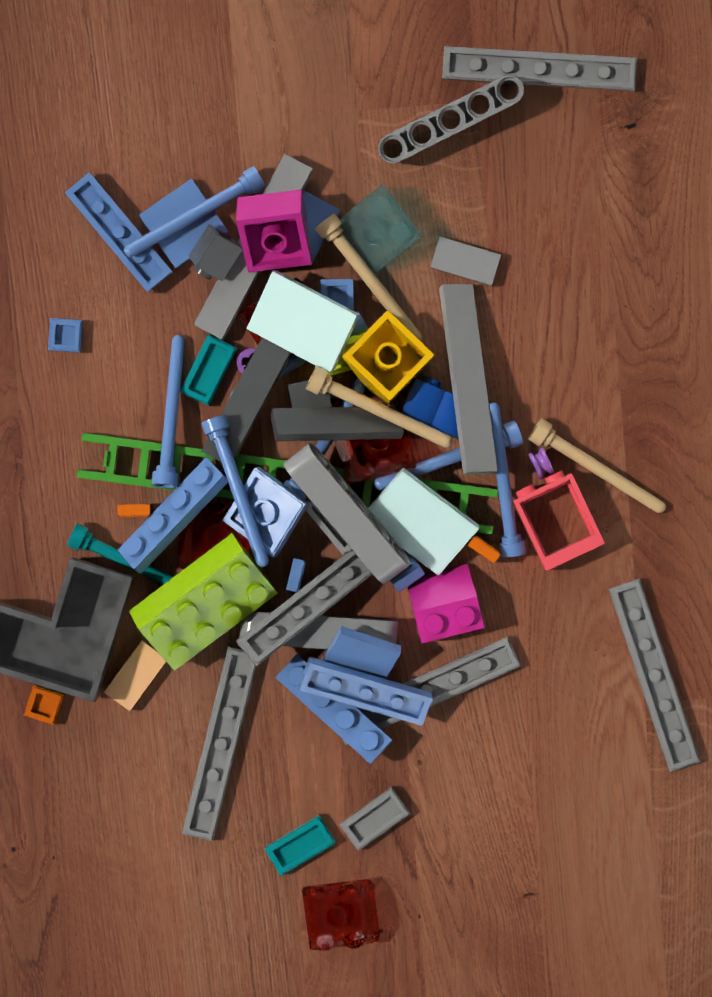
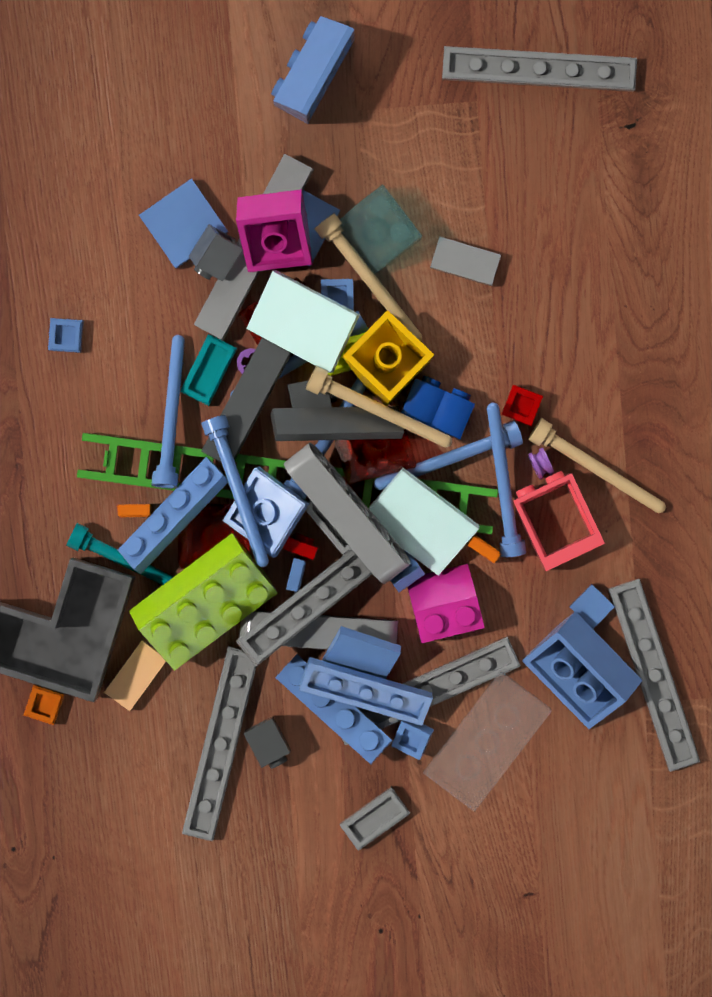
(117, 231): medium blue plate -> none
(248, 183): medium blue piece -> none
(268, 743): none -> dark grey brick
(300, 845): teal tile -> none
(301, 545): none -> red plate
(313, 68): none -> medium blue slope
(341, 915): clear red slope -> none
(412, 739): none -> medium blue plate
(462, 107): light grey beam -> none
(468, 379): light grey tile -> none
(487, 741): none -> clear tile
(521, 405): none -> red plate
(582, 670): none -> medium blue slope
(592, 606): none -> medium blue tile

